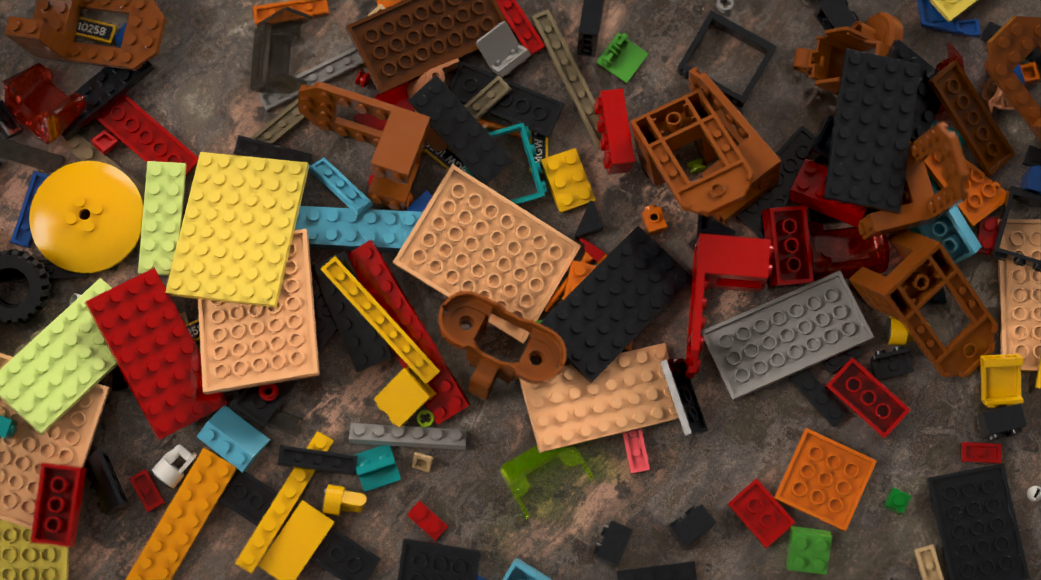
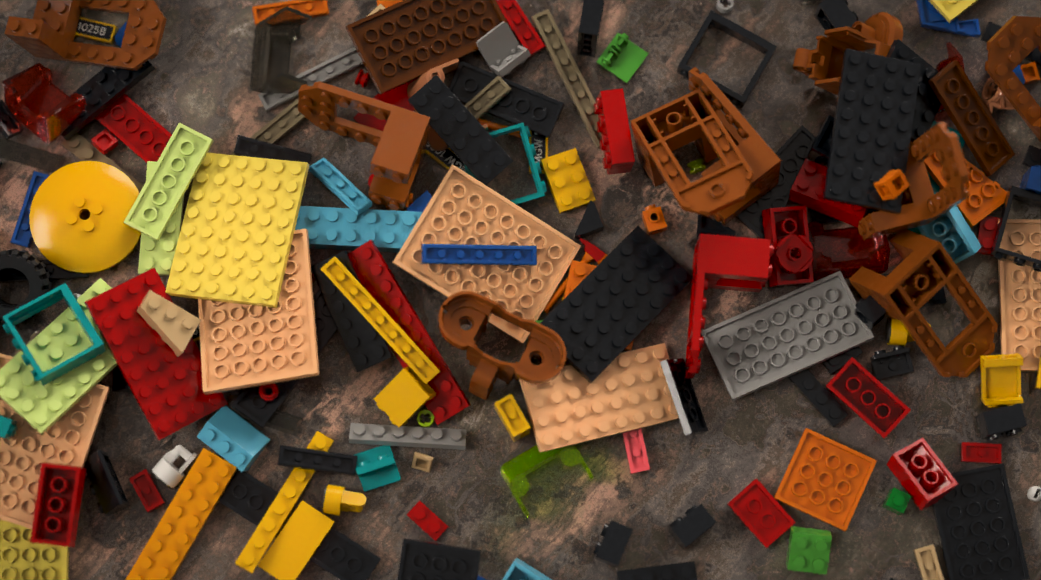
(39, 304): none -> teal window
(168, 181): none -> yellowish green plate
(169, 321): none -> tan wedge
(478, 254): none -> blue tile
(512, 417): none -> yellow panel
(783, 253): none -> red plate
(869, 311): none -> black brick
(891, 184): none -> orange brick
(921, 473): none -> red slope

